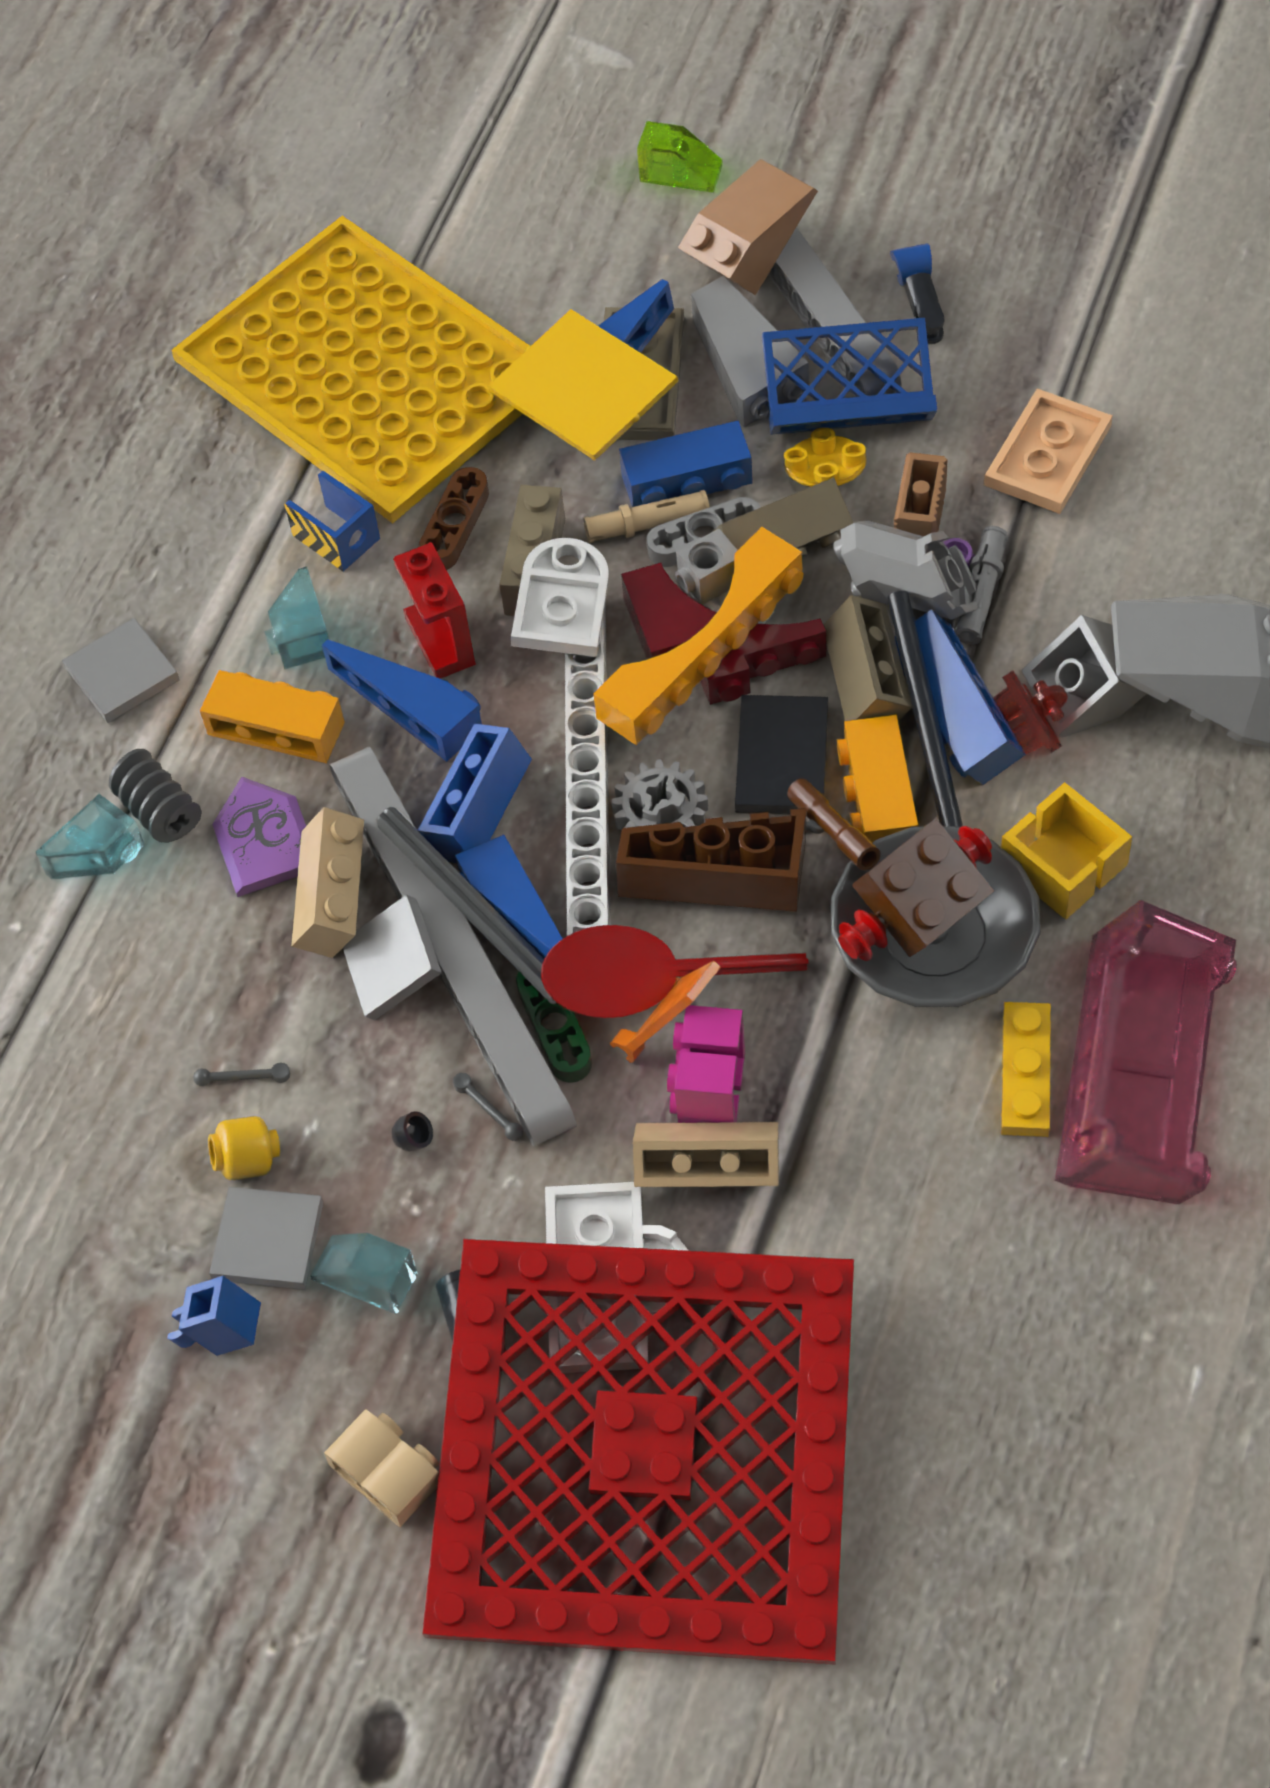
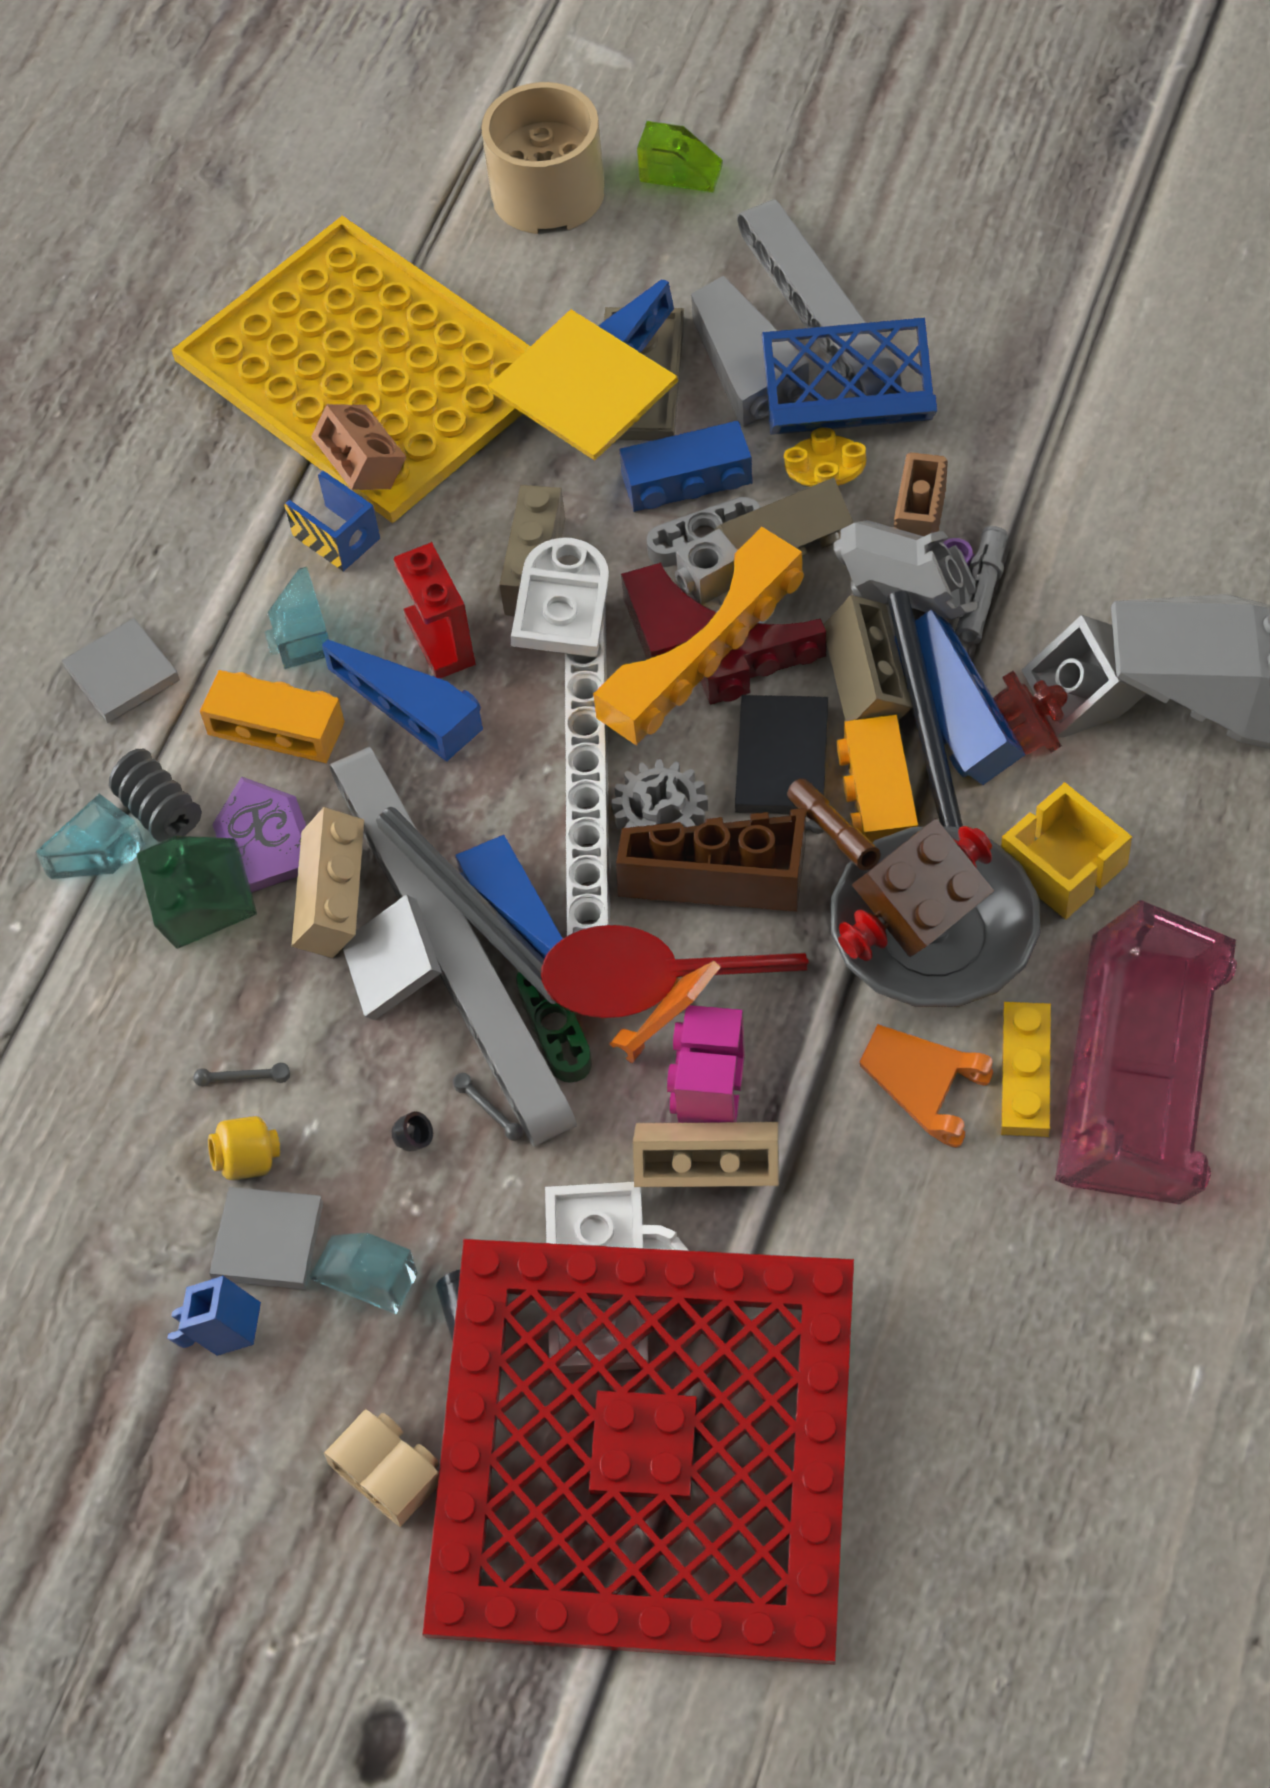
(195, 887): none -> clear green slope
(358, 447): none -> nougat brick
(453, 502): reddish brown beam -> none
(475, 791): blue brick -> none
(543, 156): none -> tan brick
(647, 516): tan pin -> none
(748, 225): medium nougat slope -> none
(915, 272): piece -> none
(920, 1076): none -> orange flag
(1048, 450): light nougat plate -> none

